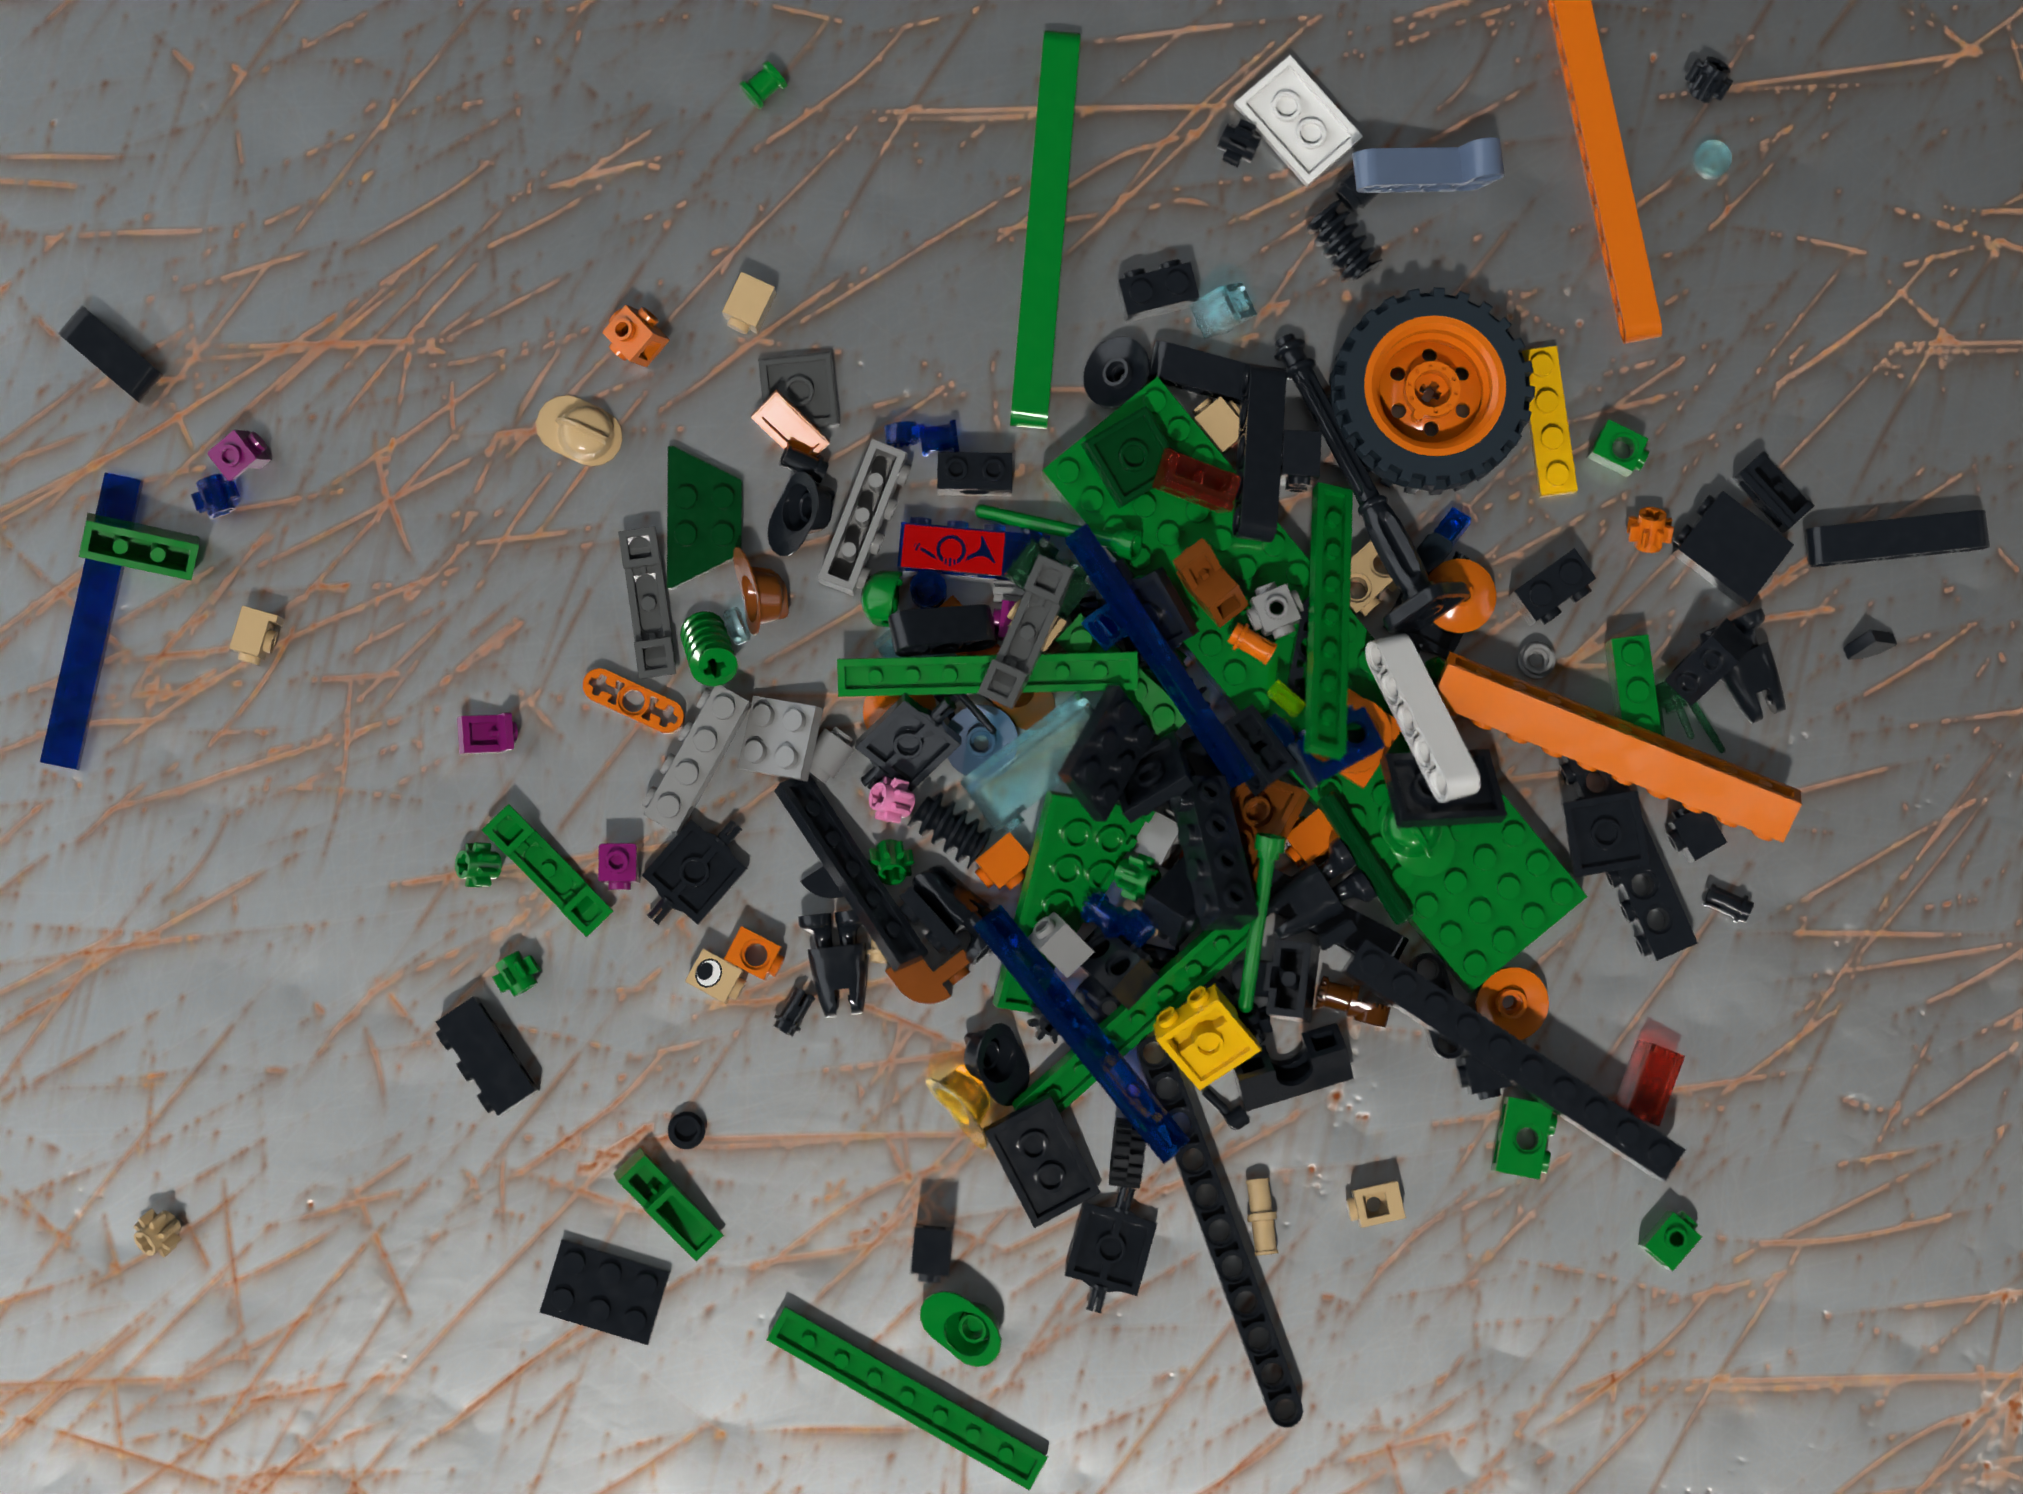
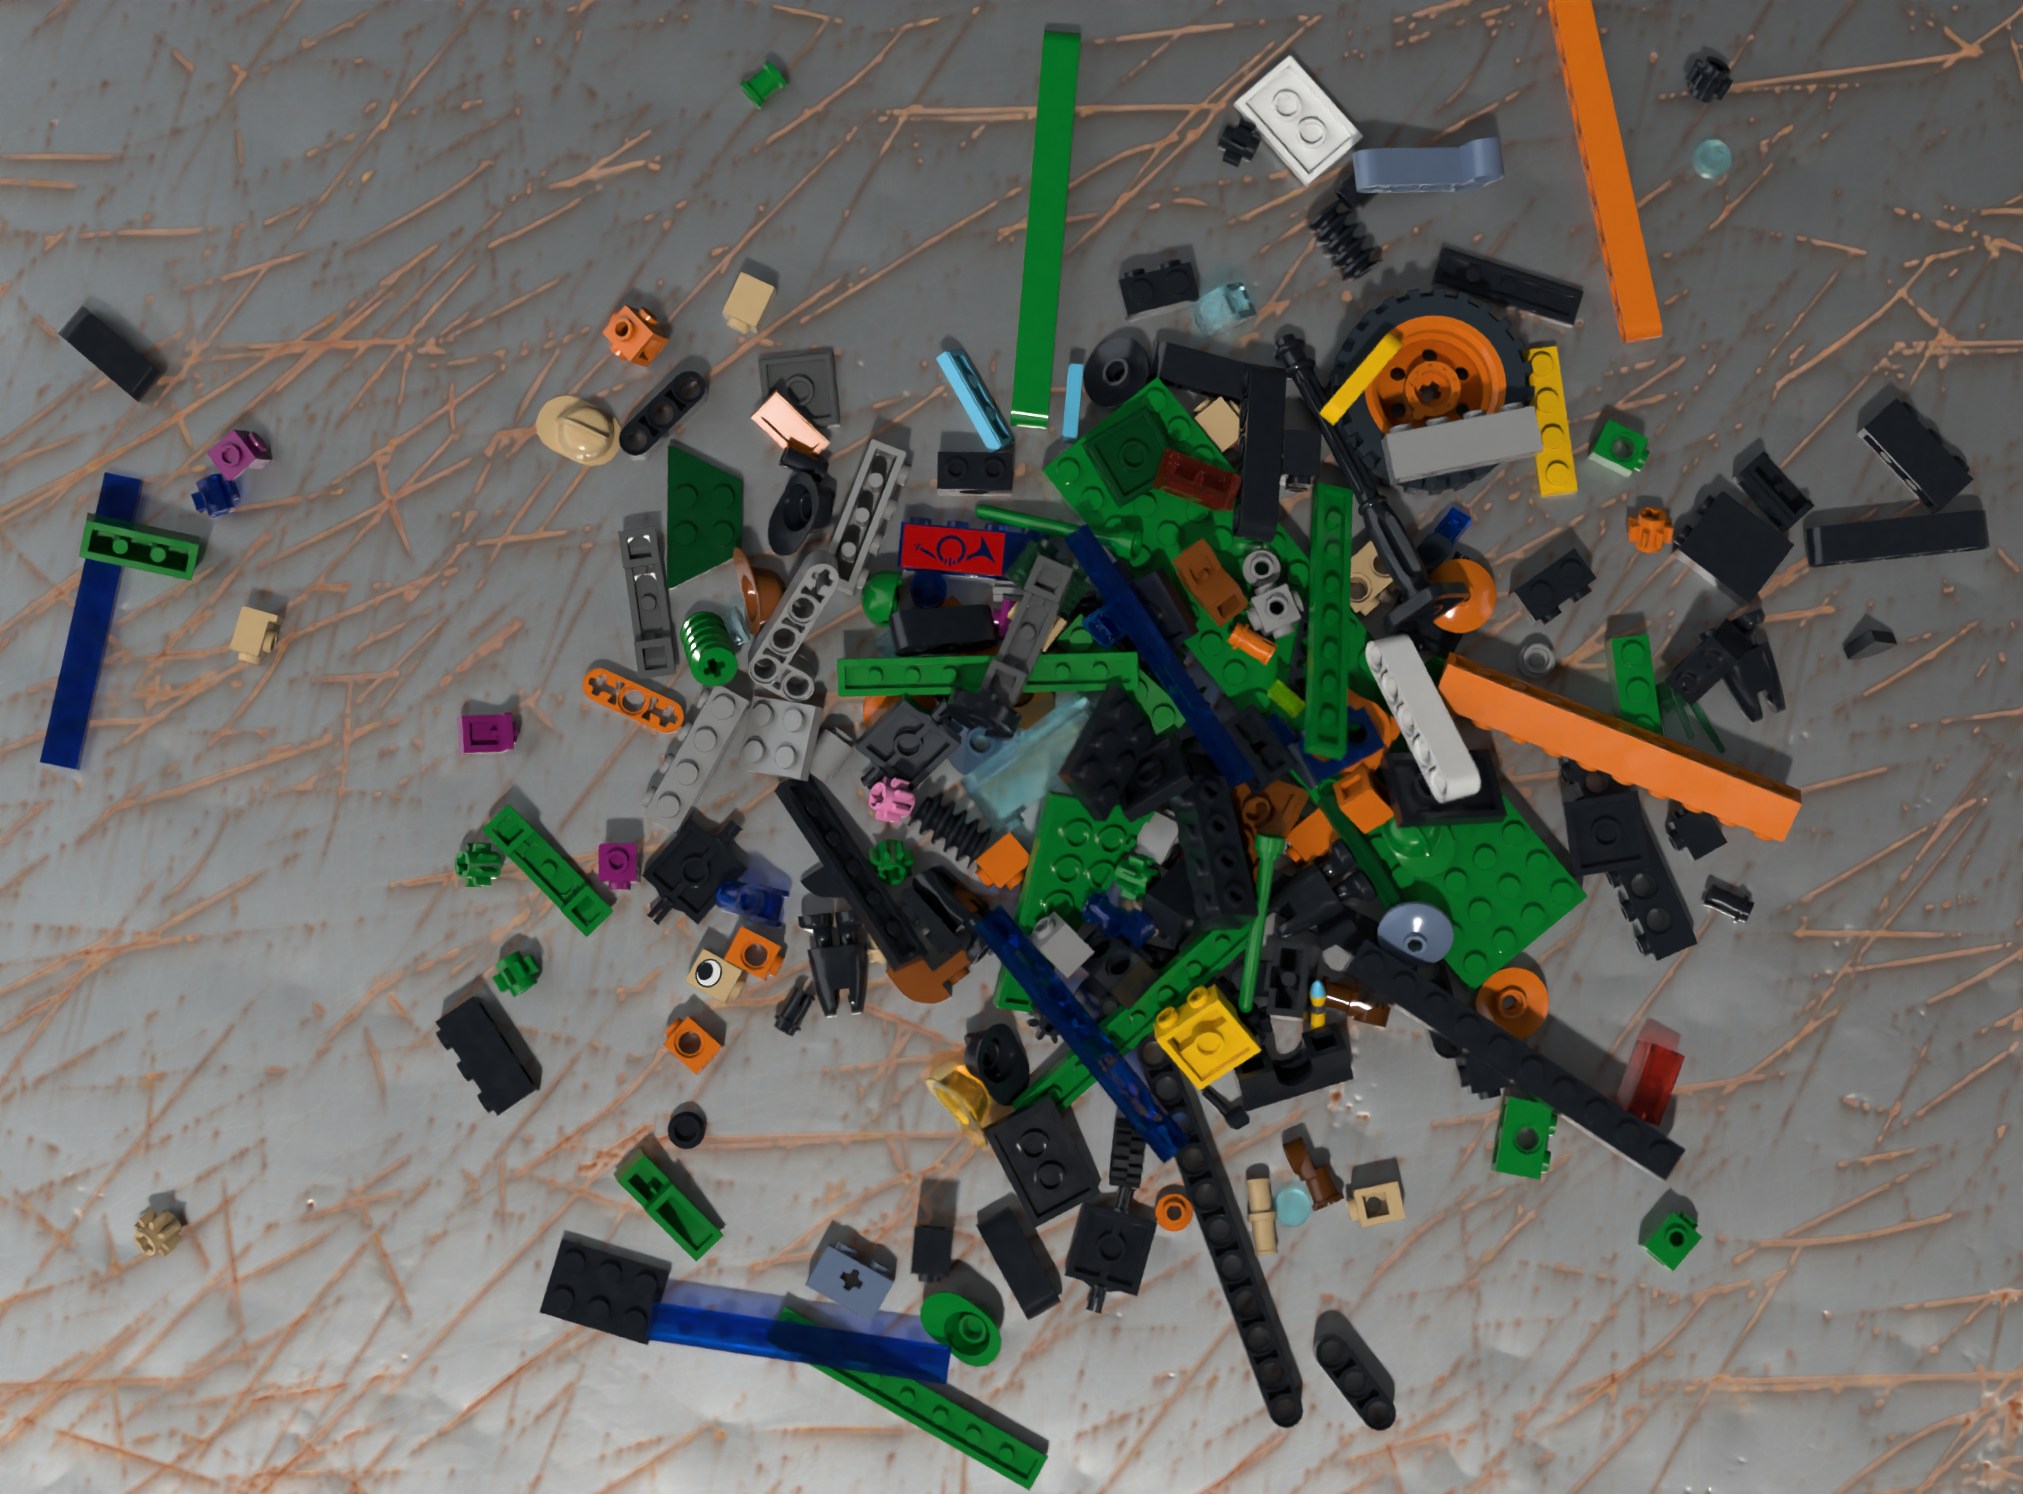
(669, 398): none -> black beam
(709, 1045): none -> orange brick
(756, 902): none -> clear blue piece
(799, 621): none -> light grey beam
(799, 1342): none -> clear blue tile
(829, 1281): none -> sand blue brick
(931, 438): clear blue connector -> none
(976, 400): none -> medium azure tile
(983, 711): none -> black plate
(1018, 1263): none -> black beam
(1072, 403): none -> medium azure tile
(1161, 1212): none -> orange plate
(1260, 580): none -> light grey plate
(1292, 1207): none -> clear light blue tile
(1317, 1179): none -> reddish brown connector
(1318, 1010): none -> piece
(1361, 378): none -> yellow beam
(1363, 799): none -> orange brick
(1367, 1395): none -> black beam
(1417, 922): none -> sand blue dish
(1461, 444): none -> light grey brick
(1507, 287): none -> black tile
(1916, 455): none -> black brick

